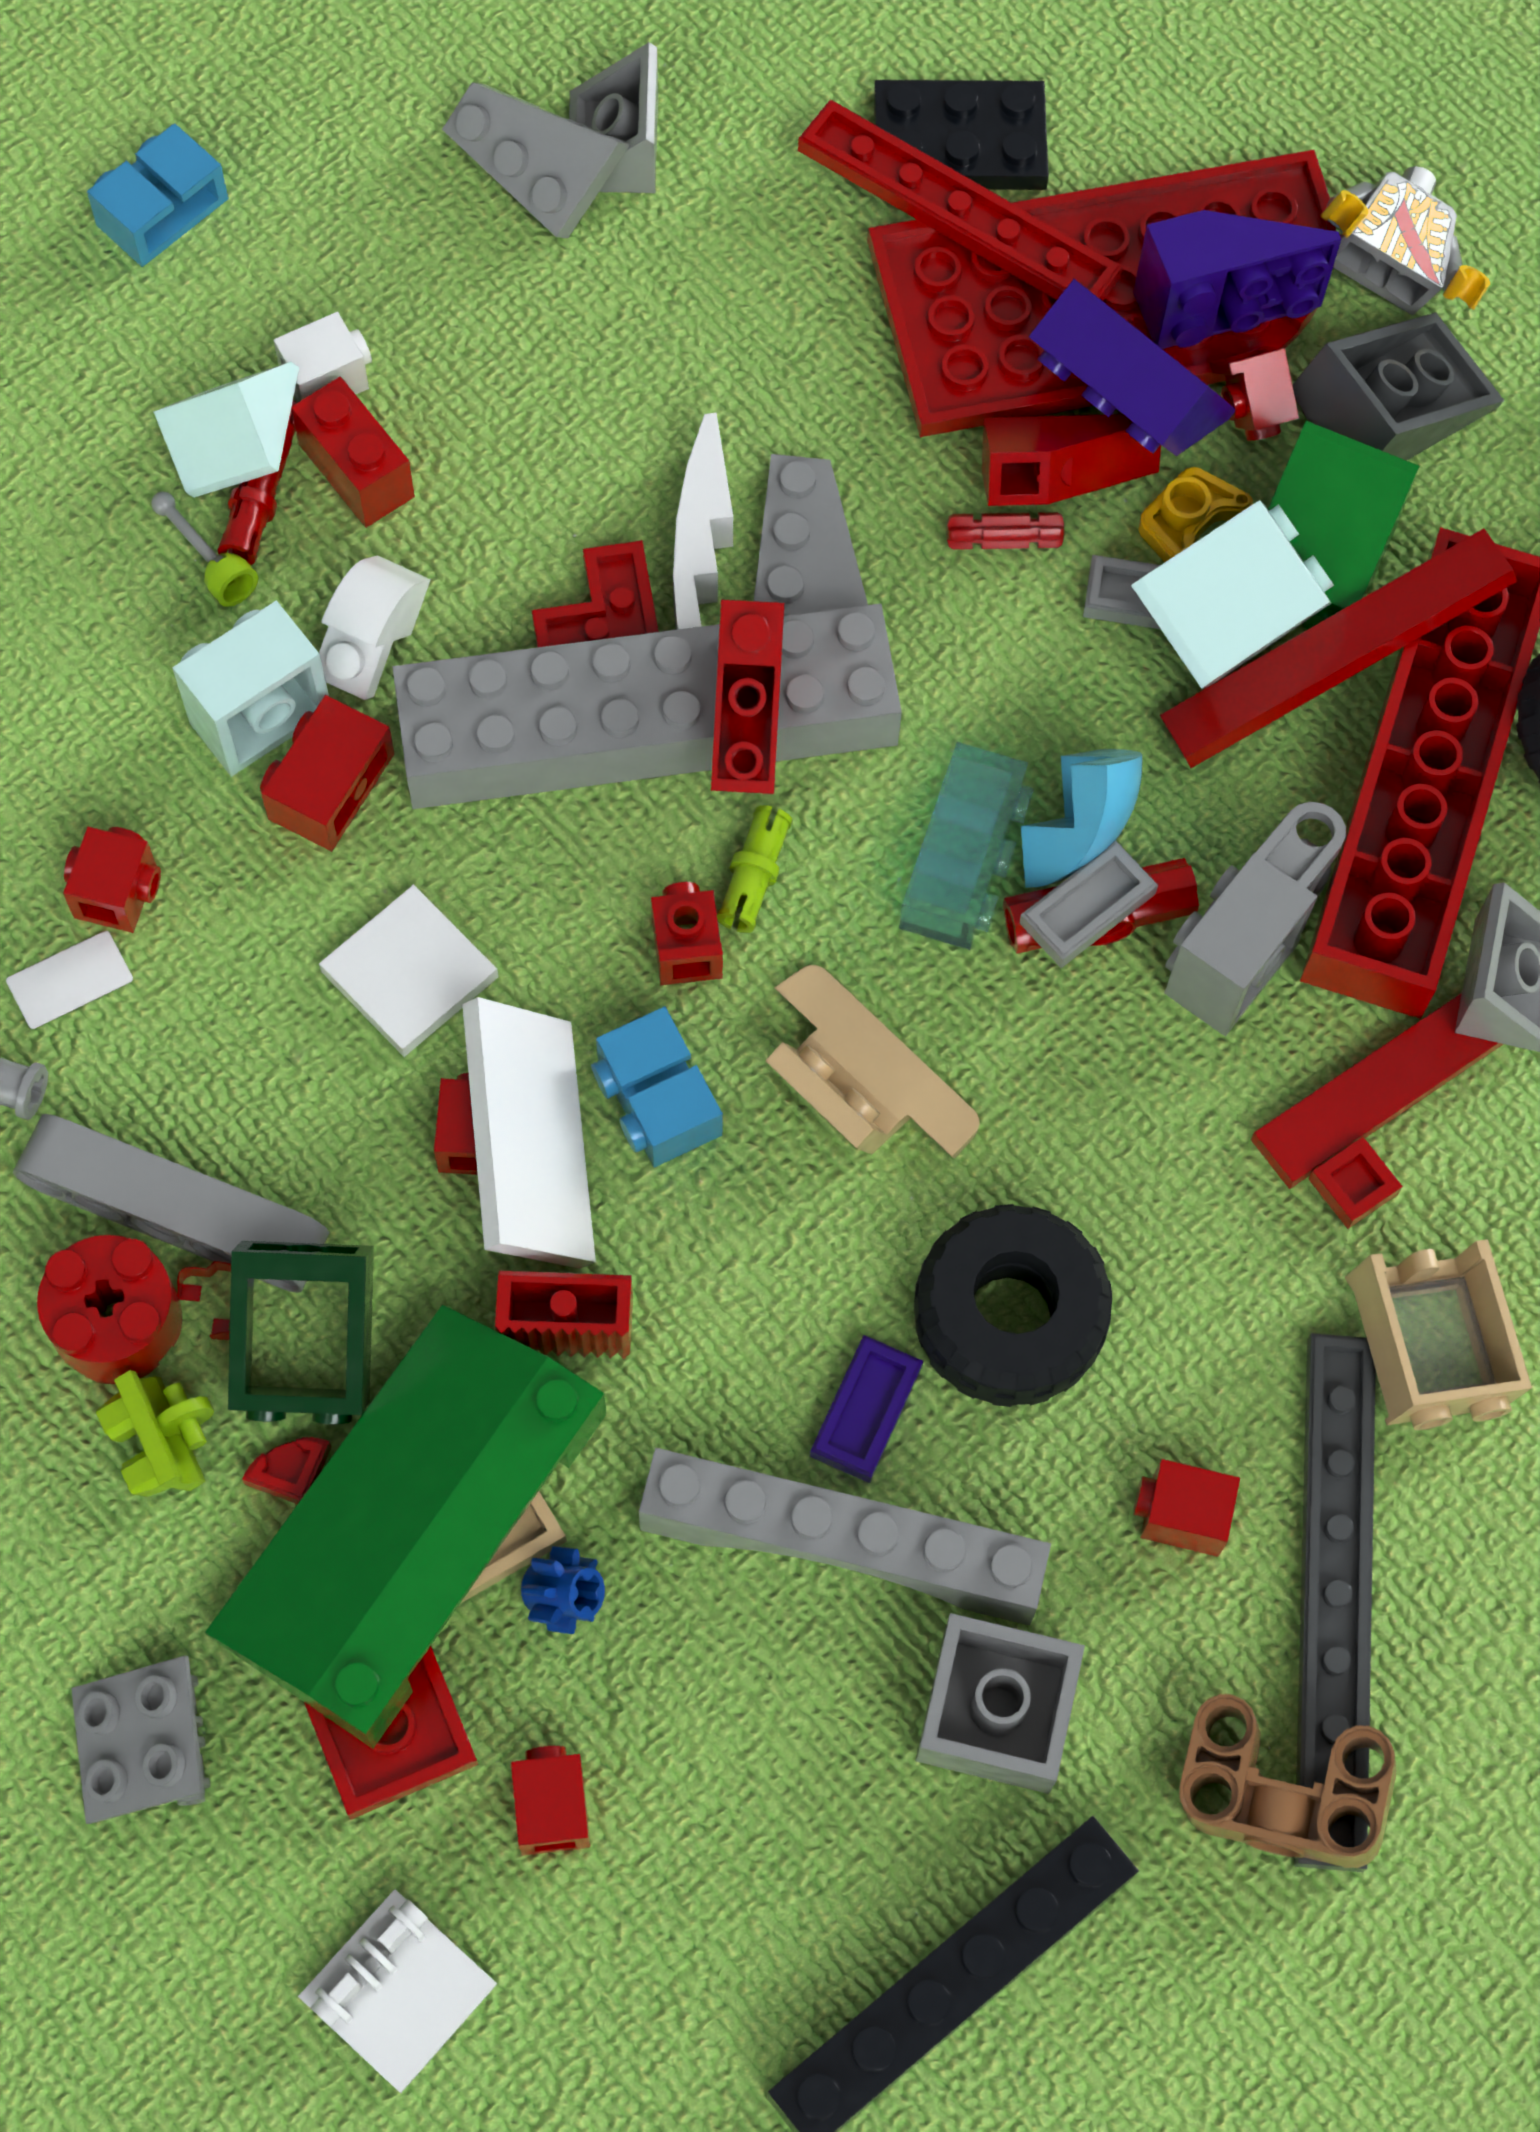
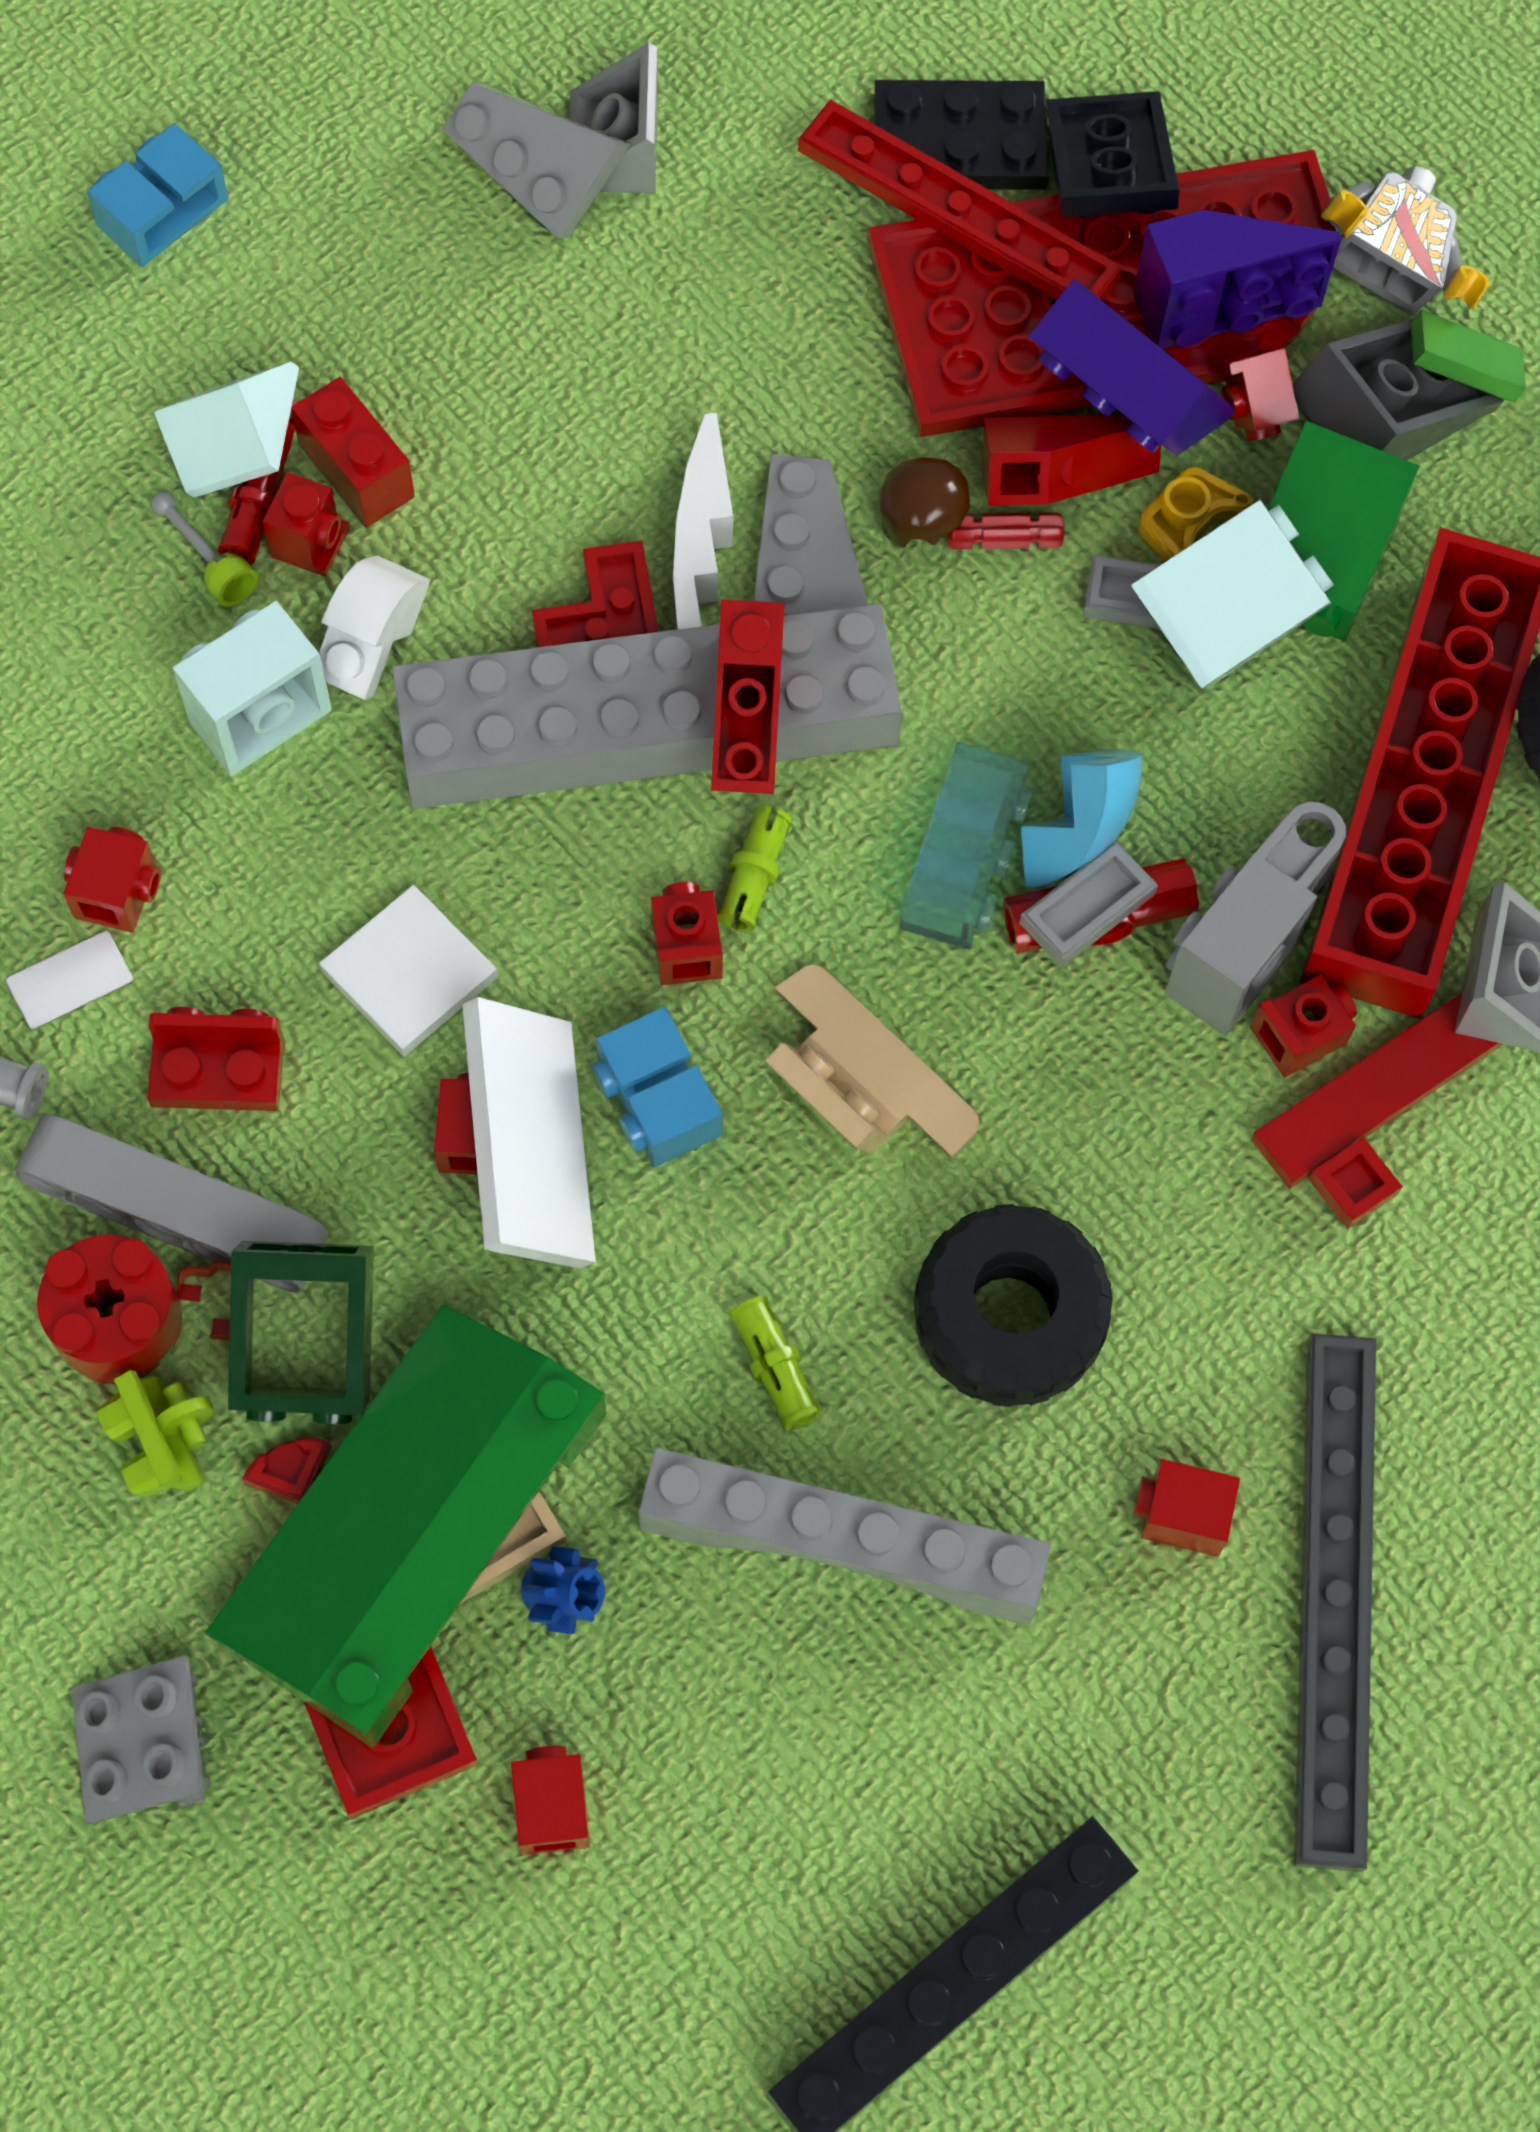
(215, 1060): none -> red bracket
(304, 525): none -> red brick
(323, 354): white brick -> none
(326, 772): red brick -> none
(397, 1990): white hinge -> none
(566, 1312): red brick -> none
(775, 1363): none -> lime pin
(866, 1409): dark purple tile -> none
(923, 500): none -> reddish brown hair
(1000, 1703): light grey brick -> none
(1111, 155): none -> black plate
(1280, 1814): medium nougat beam -> none
(1295, 1040): none -> red brick
(1338, 647): red tile -> none
(1440, 1336): tan window -> none
(1468, 356): none -> bright green tile

